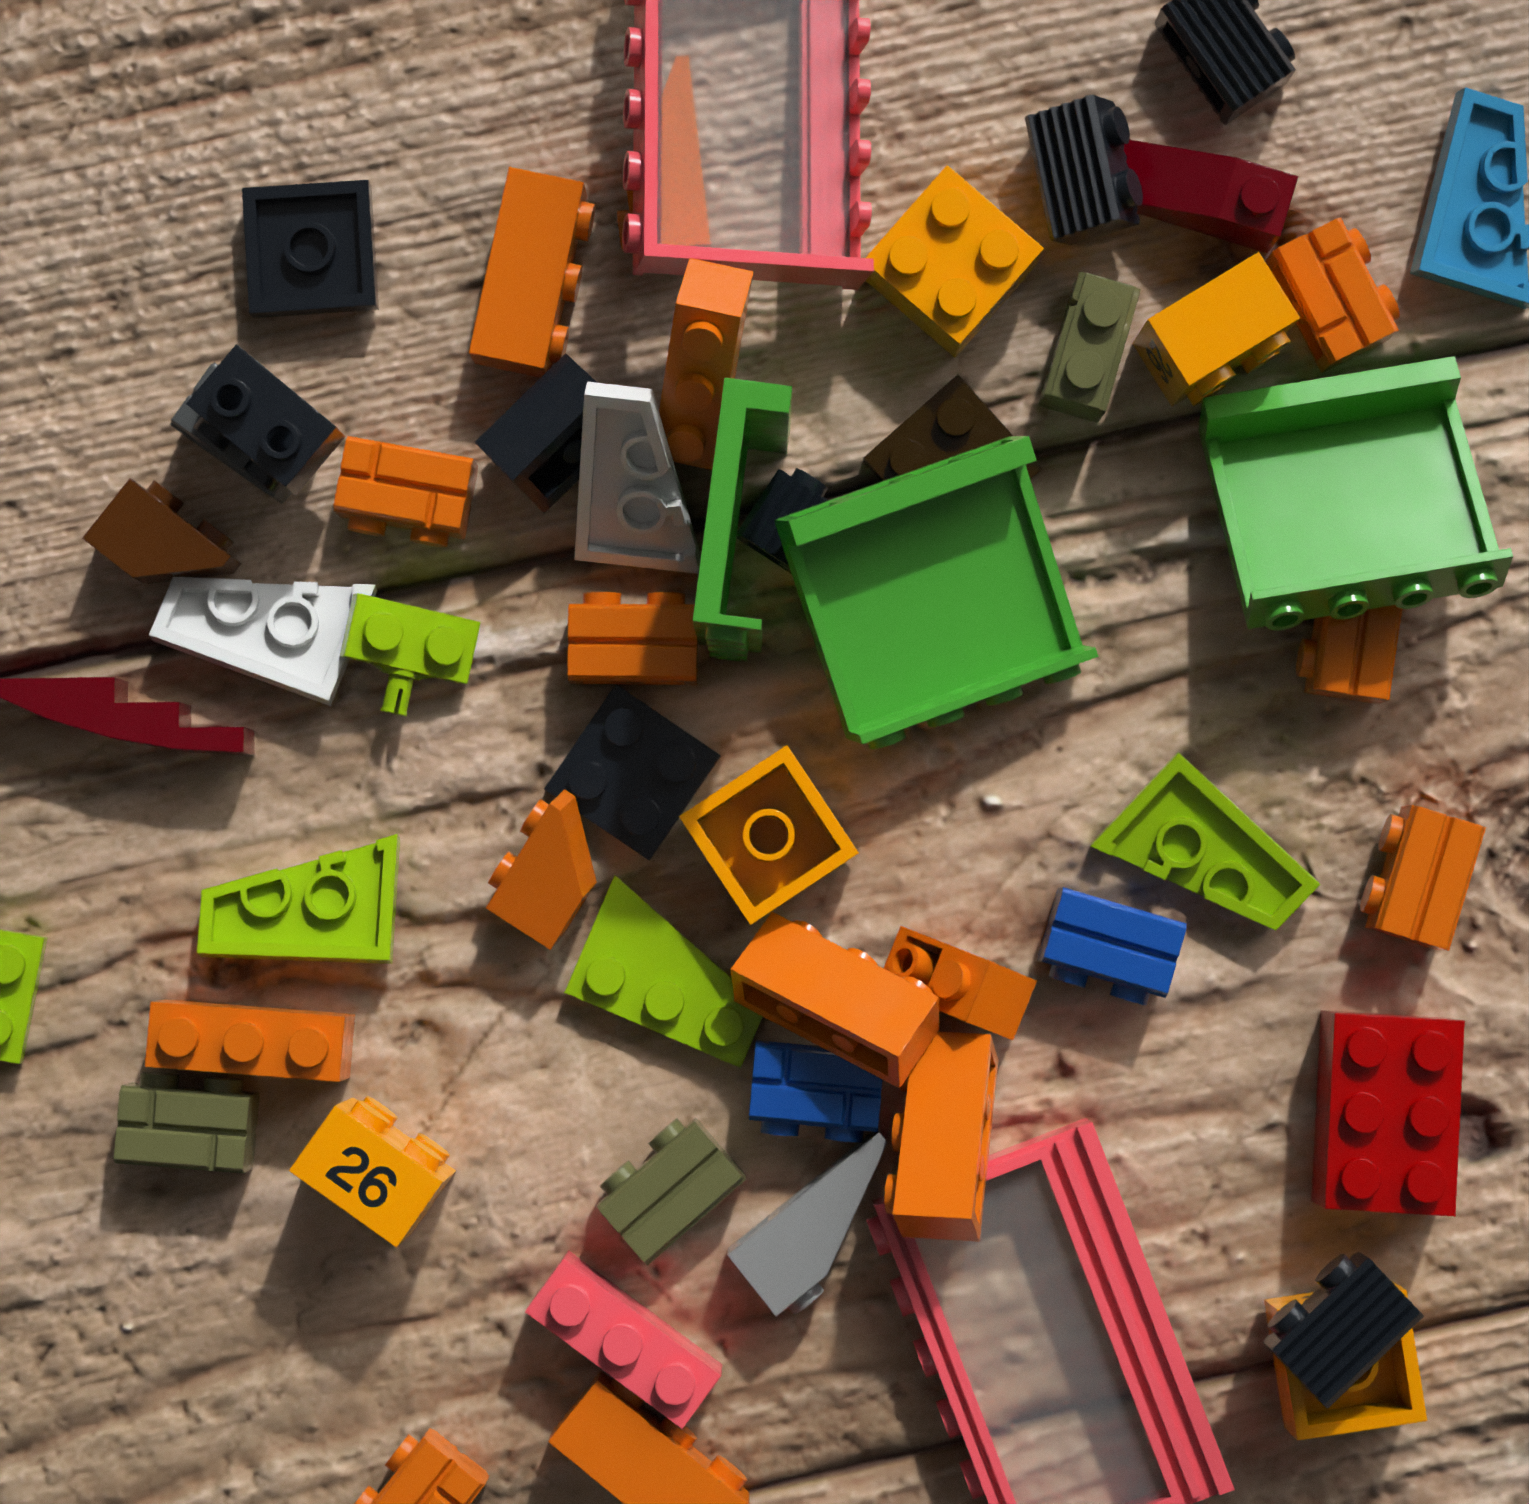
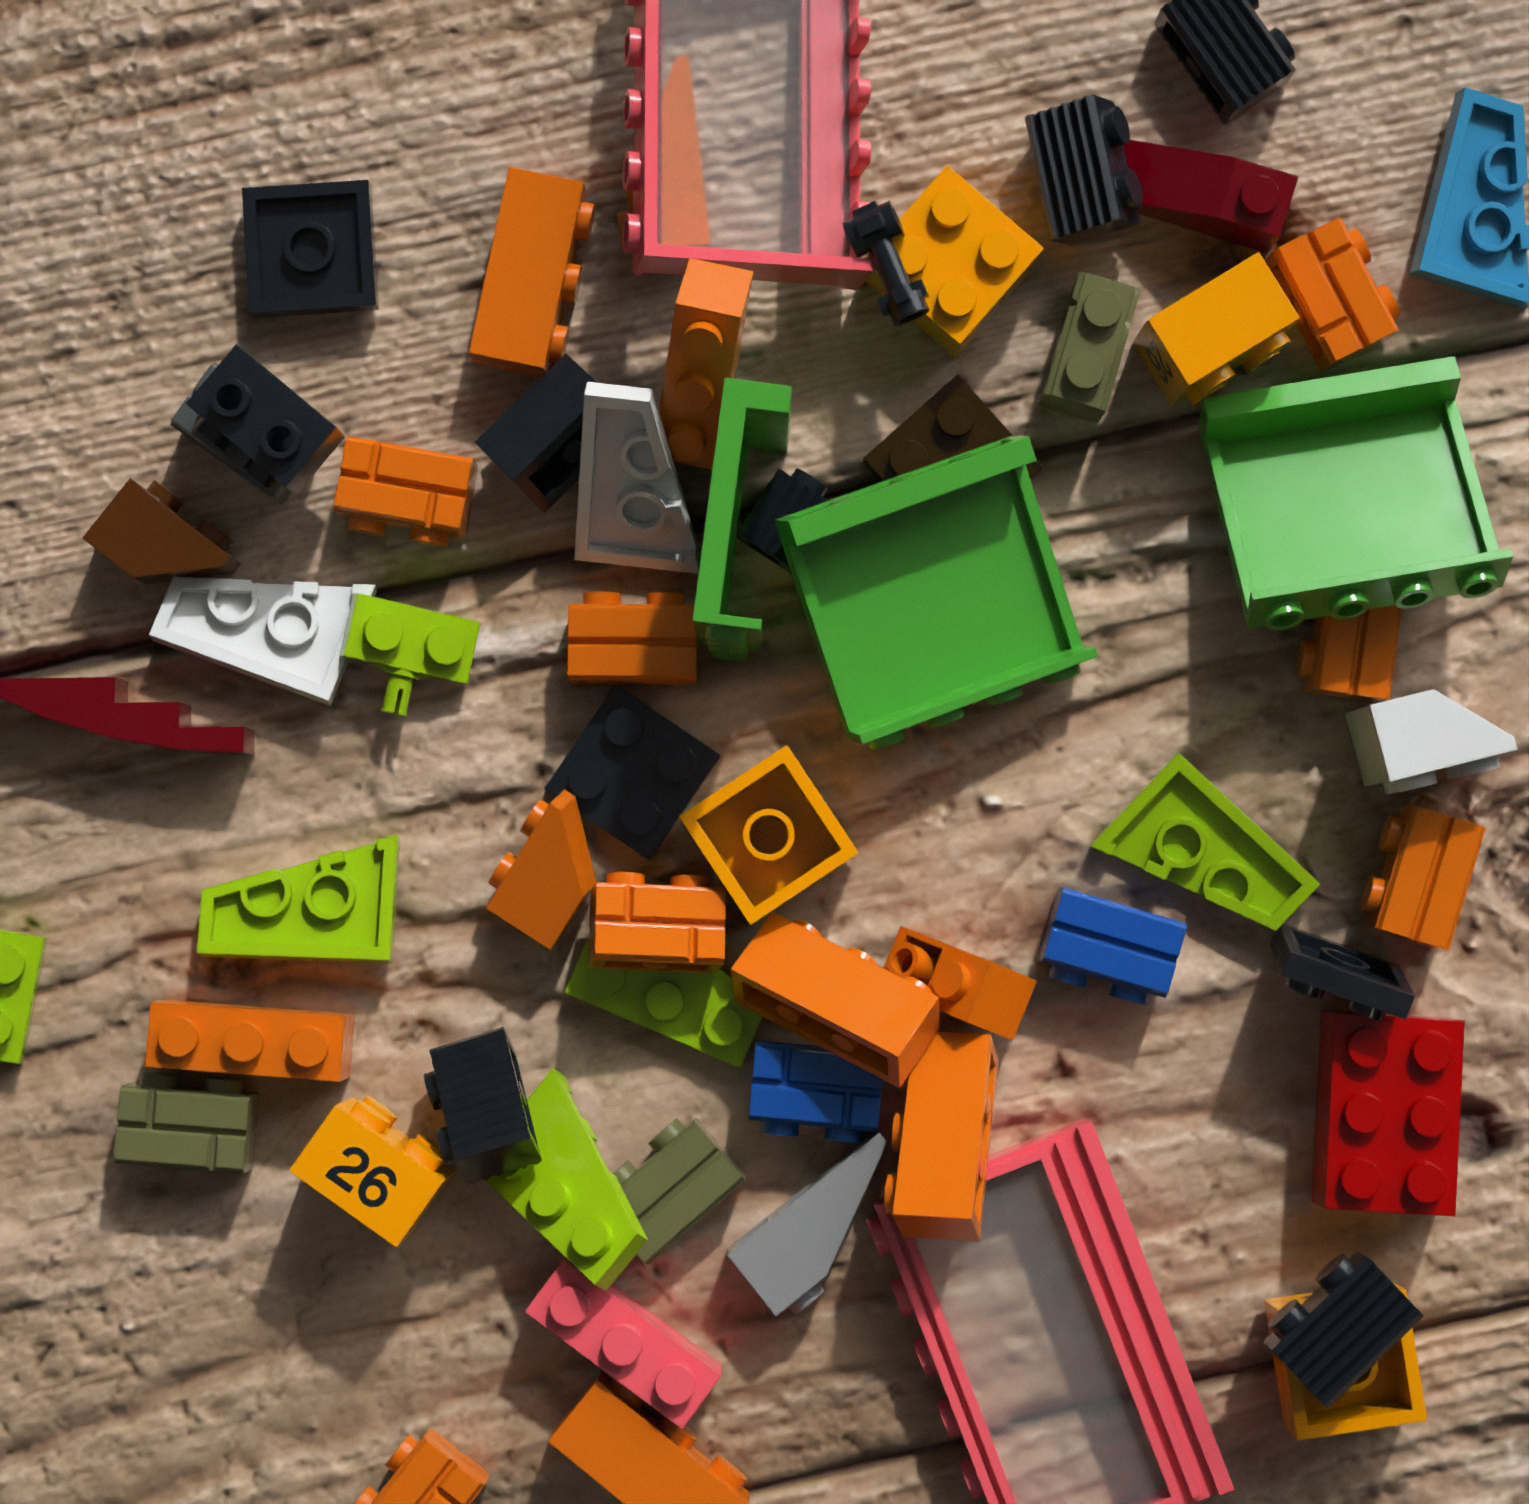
(483, 1106): none -> black brick
(571, 1190): none -> lime wing
(657, 925): none -> orange brick
(874, 232): none -> black bar
(1324, 965): none -> black plate
(1420, 733): none -> white slope

